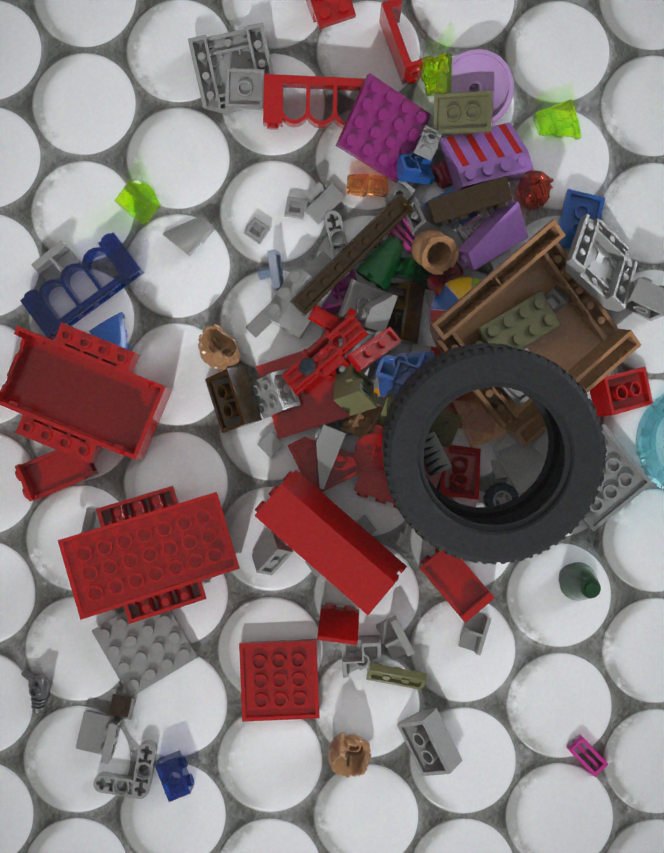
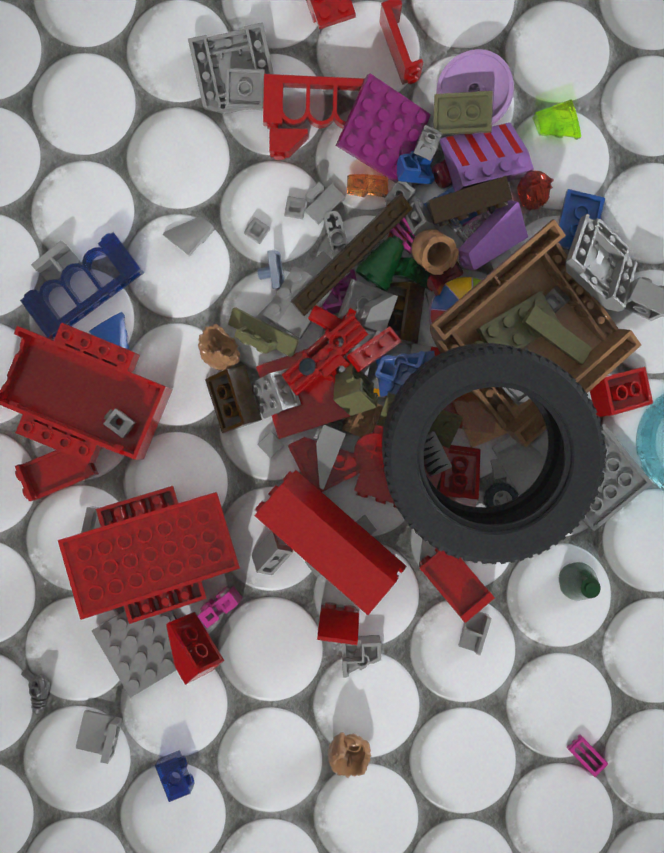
(122, 430): none -> light grey brick
(122, 707): dark brown brick -> none
(132, 781): light grey beam -> none
(138, 201): clear neon green slope -> none
(192, 648): none -> red slope
(225, 601): none -> dark pink piece
(261, 334): none -> olive bracket
(279, 680): red plate -> none
(286, 141): none -> red slope
(394, 638): light grey panel -> none
(396, 676): olive plate -> none
(430, 743): light grey slope -> none
(437, 74): clear neon green slope -> none
(556, 335): none -> olive tile

